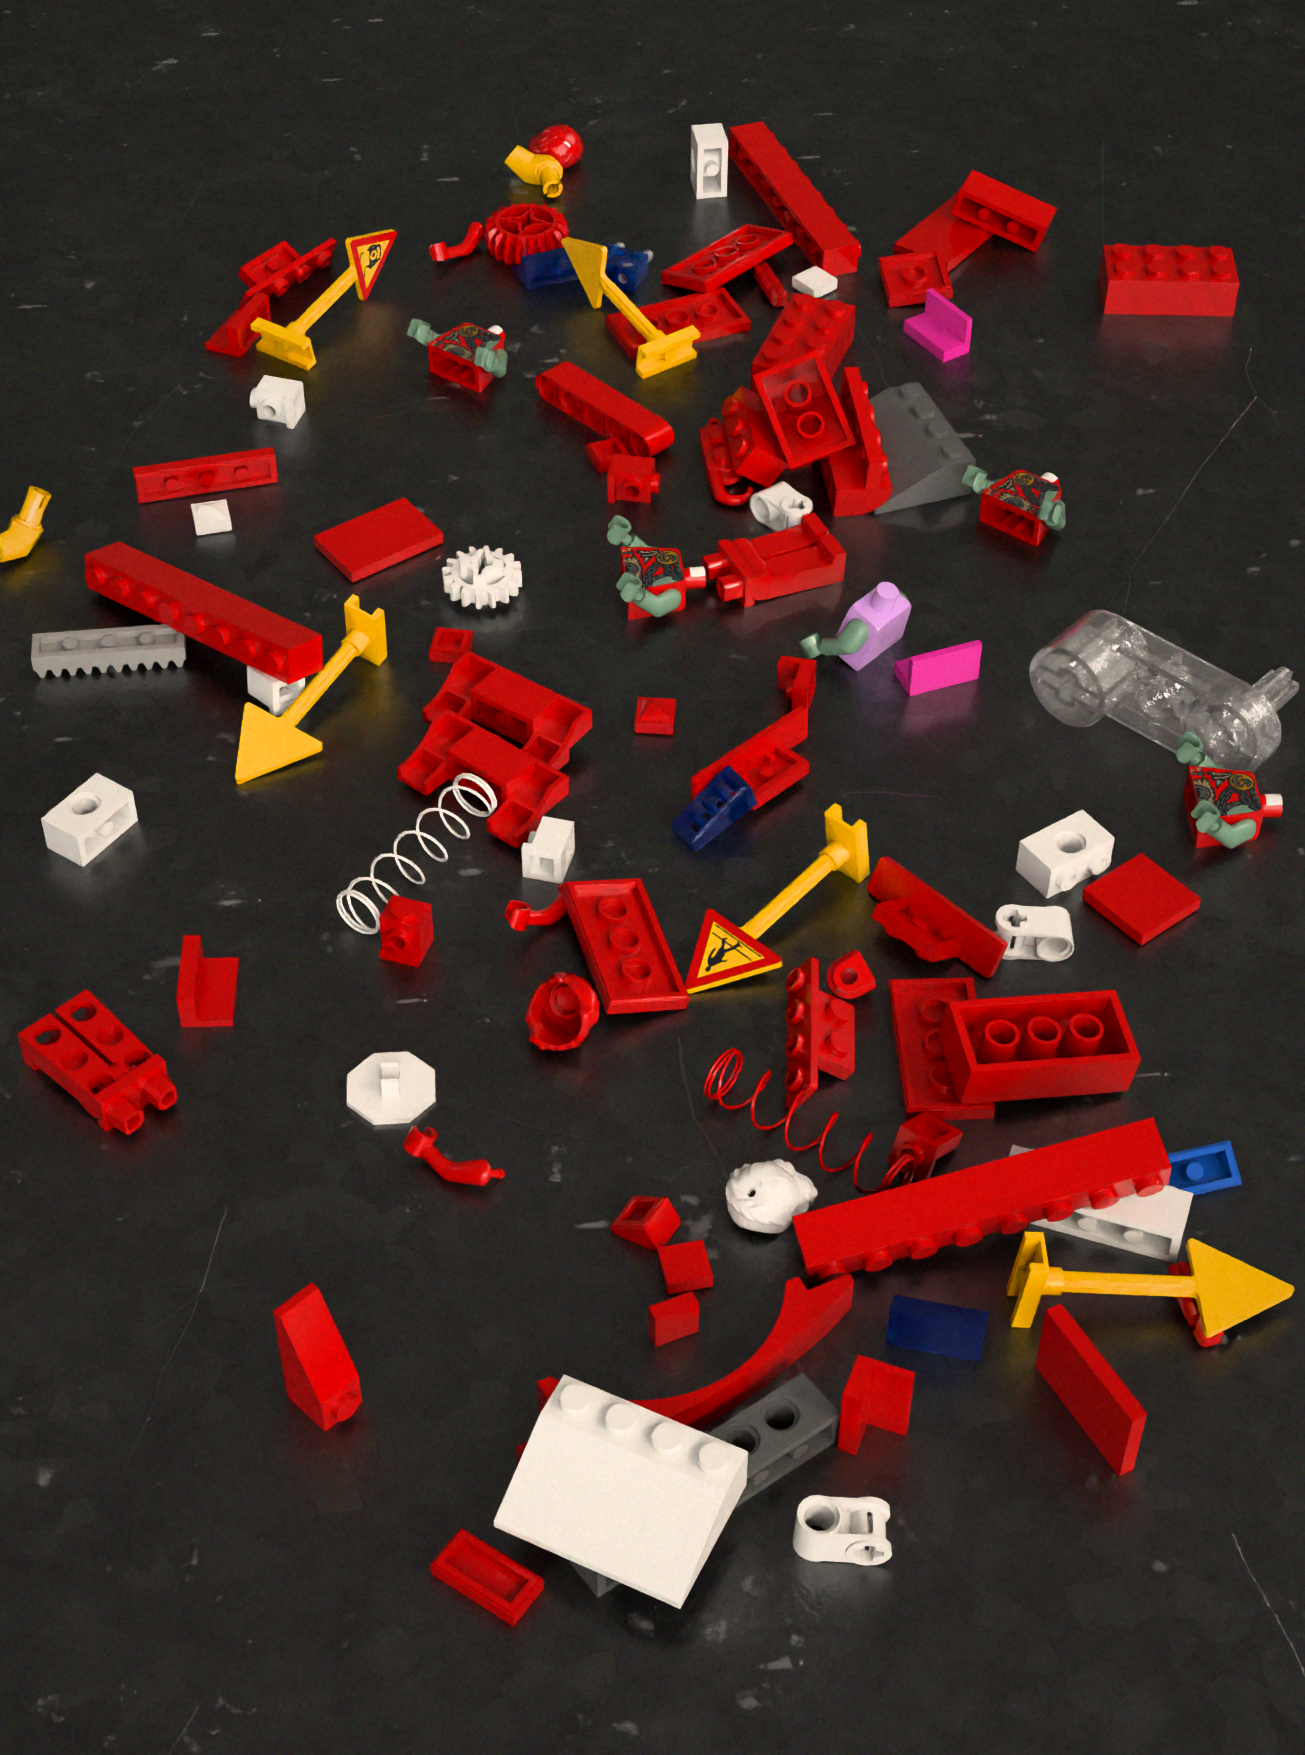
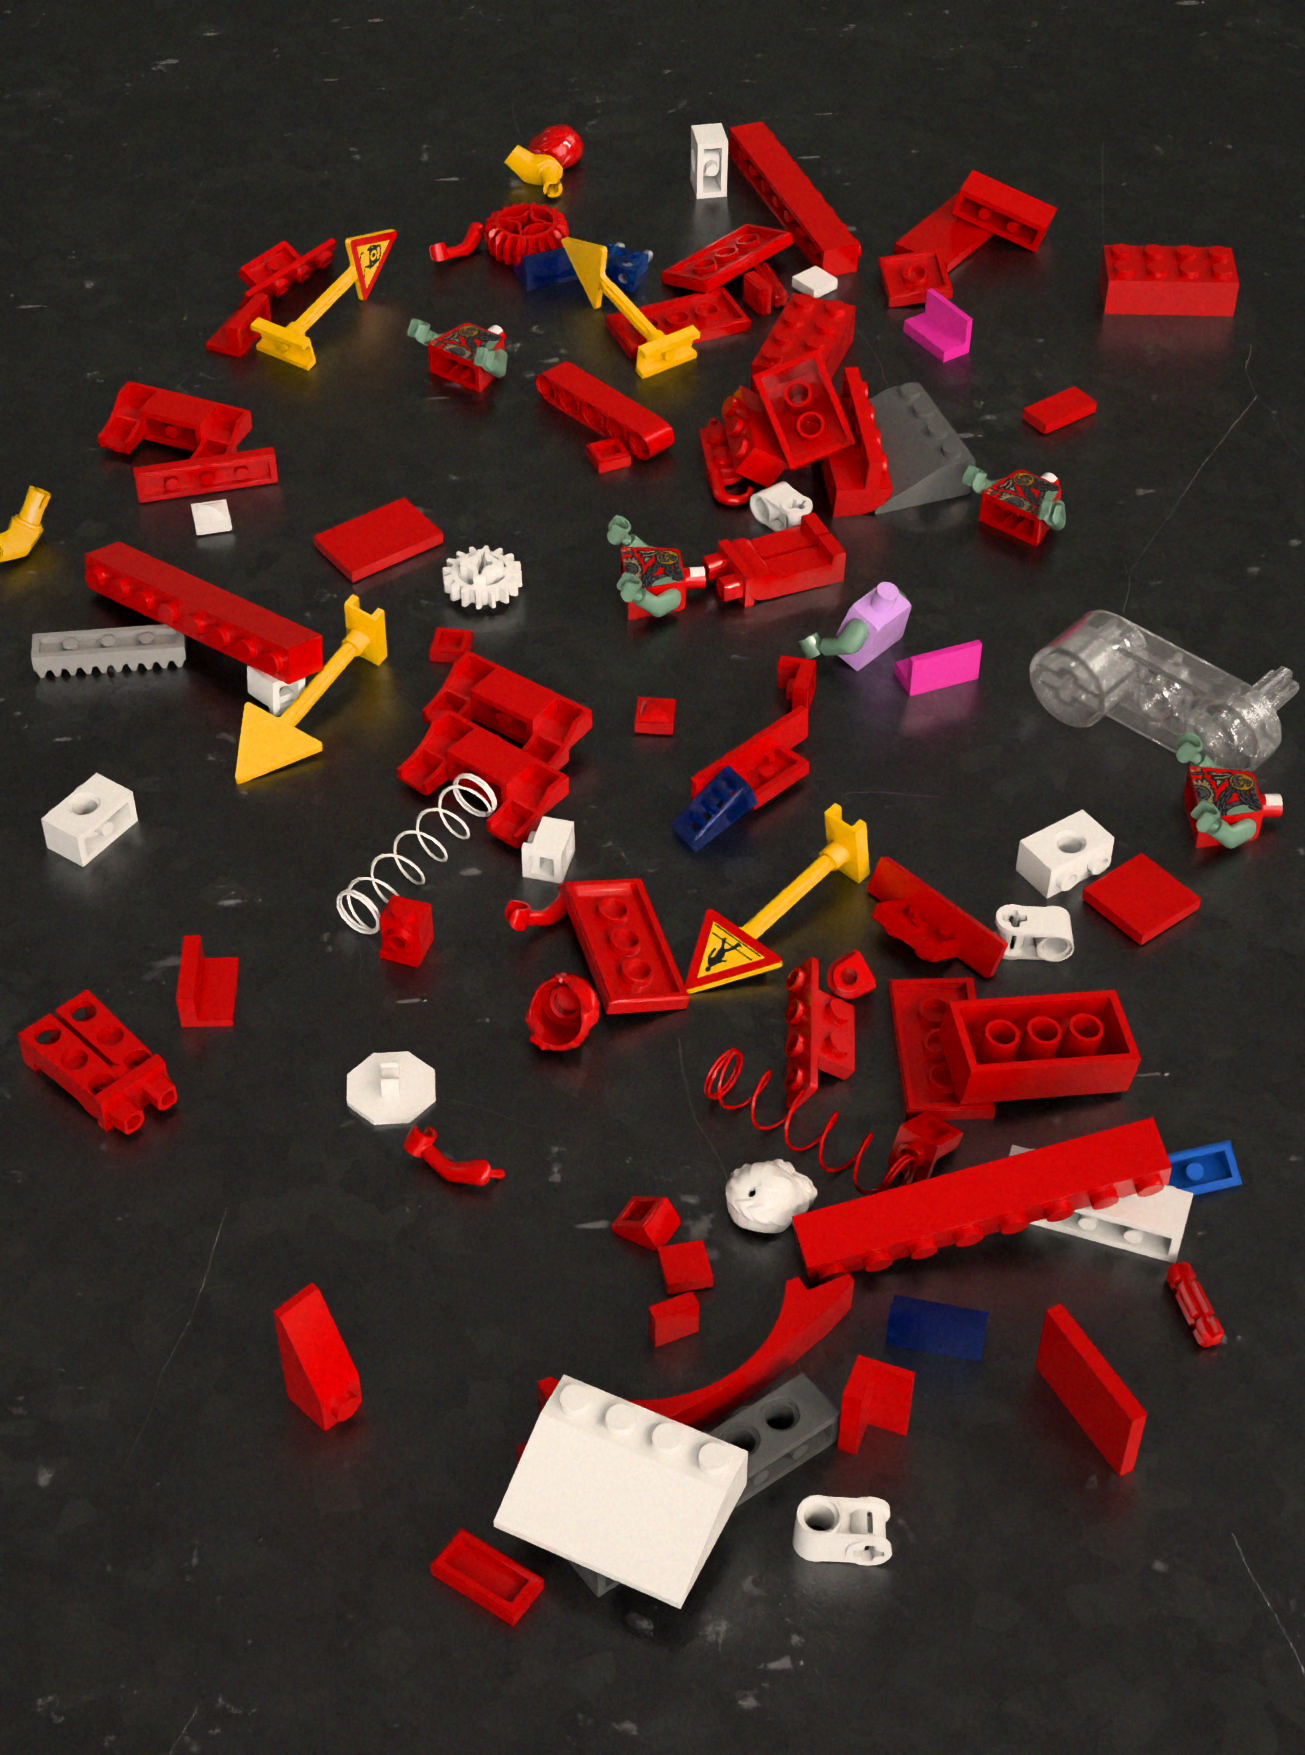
(173, 420): none -> red bracket
(279, 400): white brick -> none
(632, 479): red brick -> none
(757, 293): none -> red tile
(1059, 410): none -> red tile
(1221, 1284): yellow piece -> none

